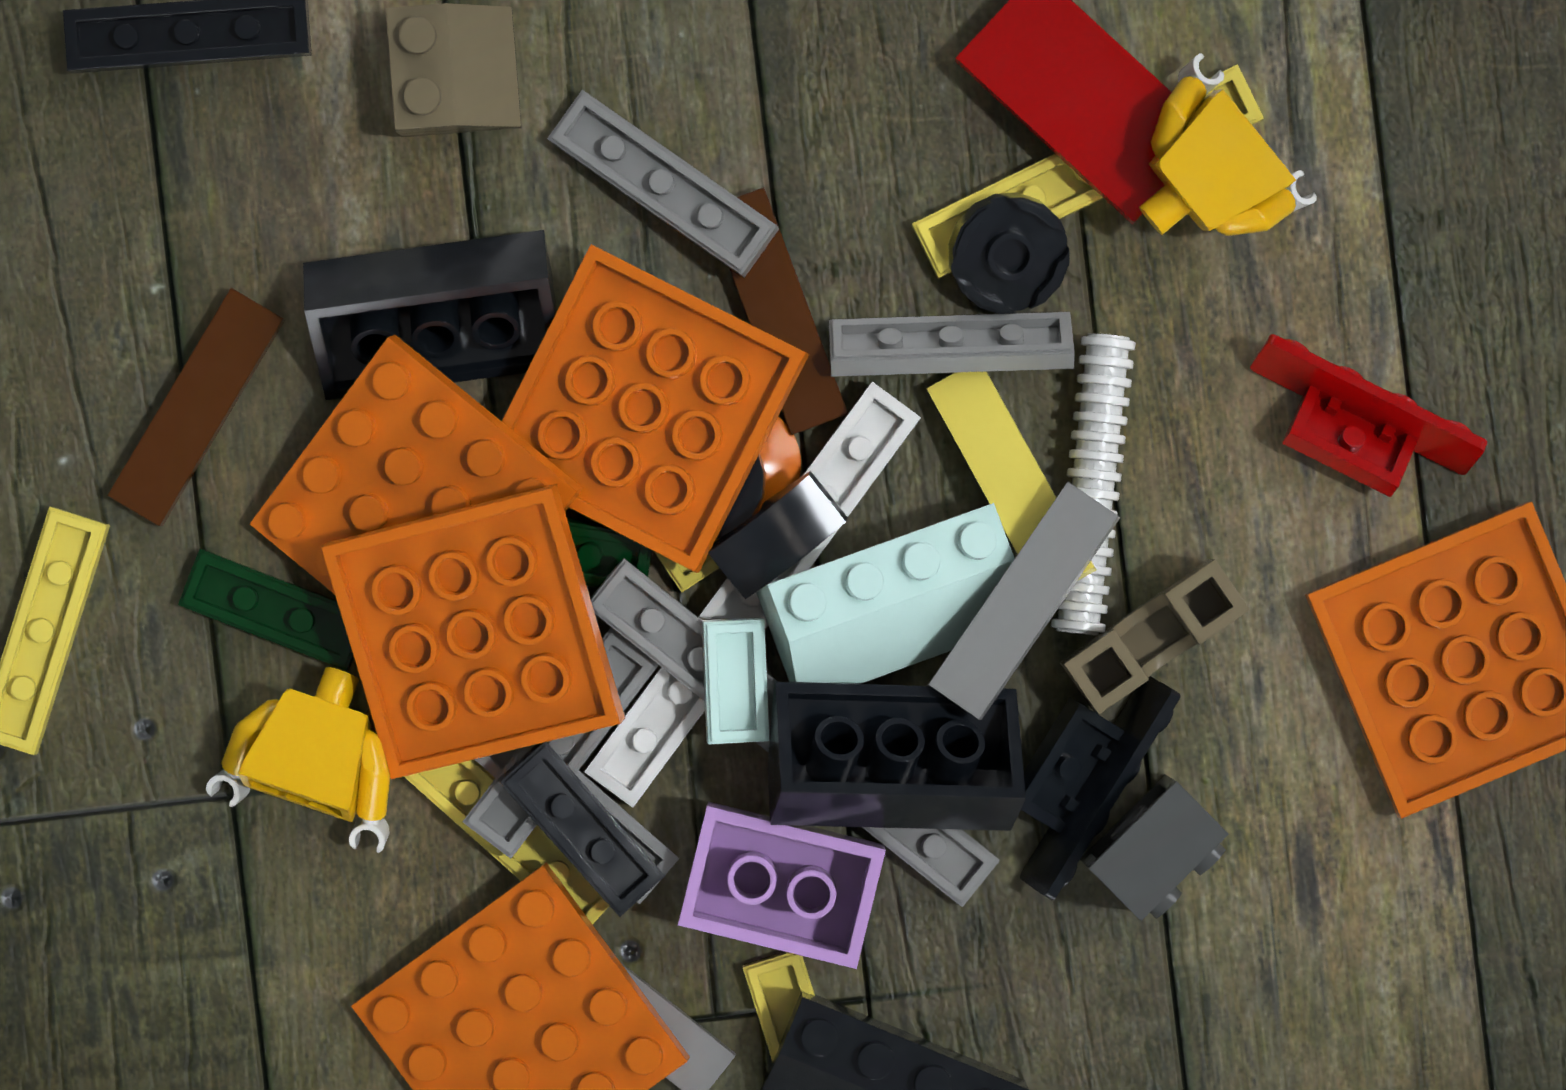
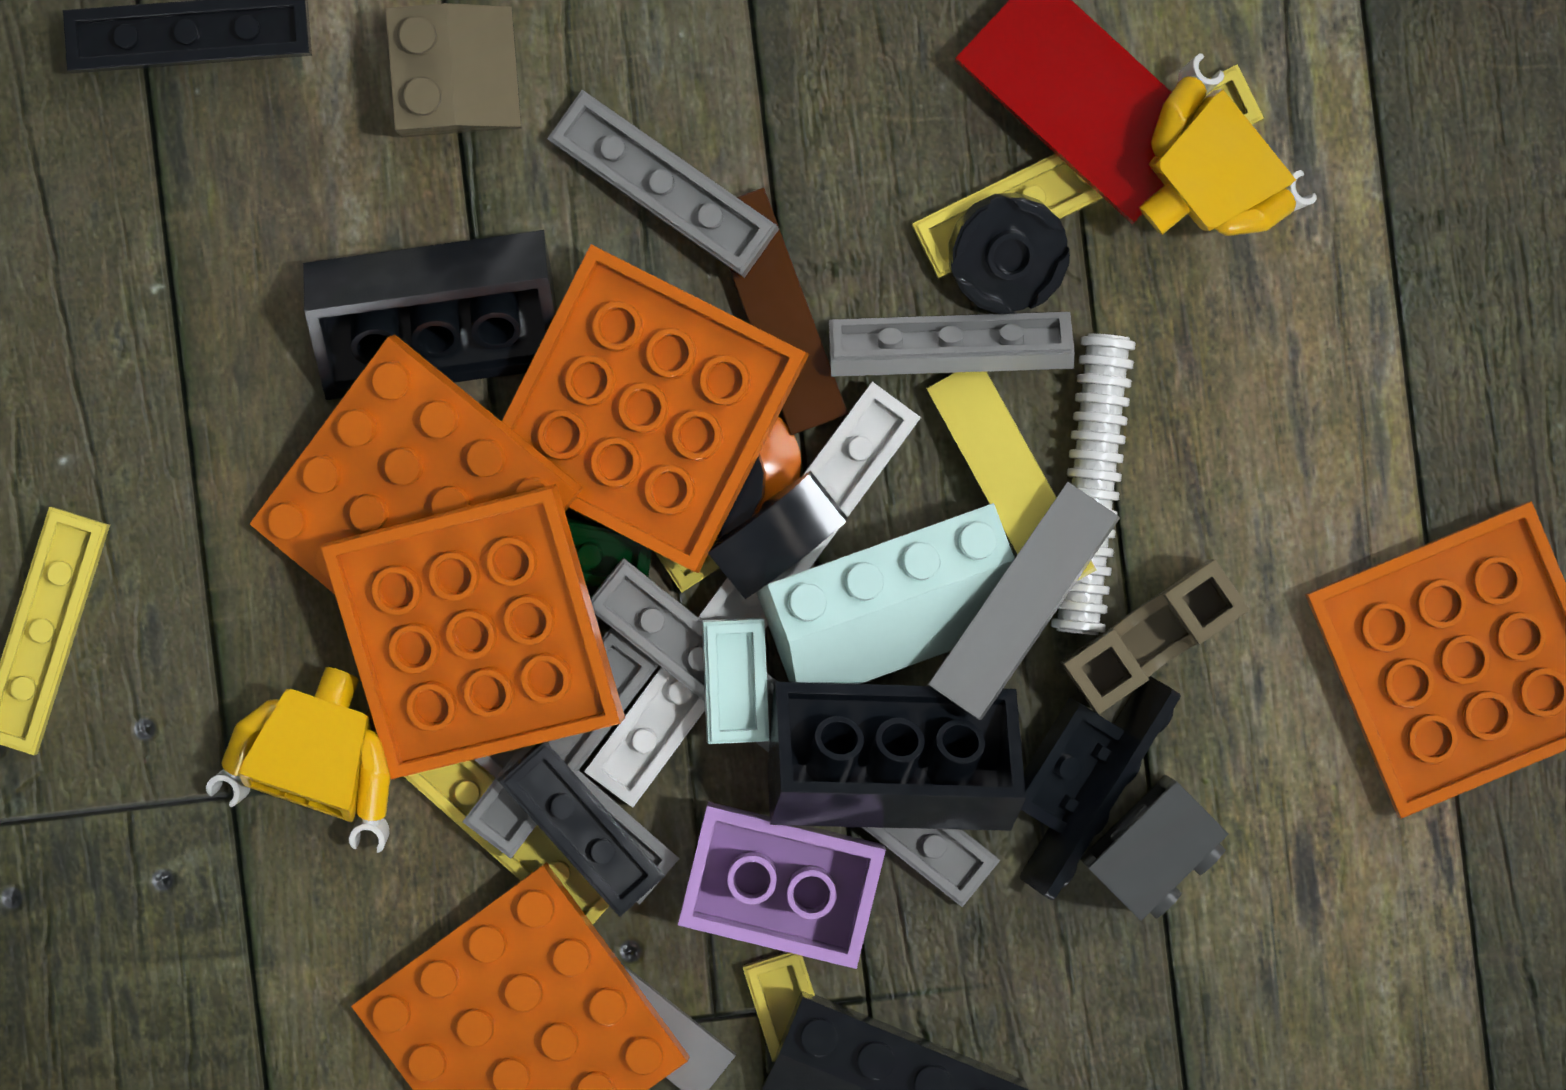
(196, 407): reddish brown tile -> none
(267, 608): dark green tile -> none
(1359, 424): red bracket -> none

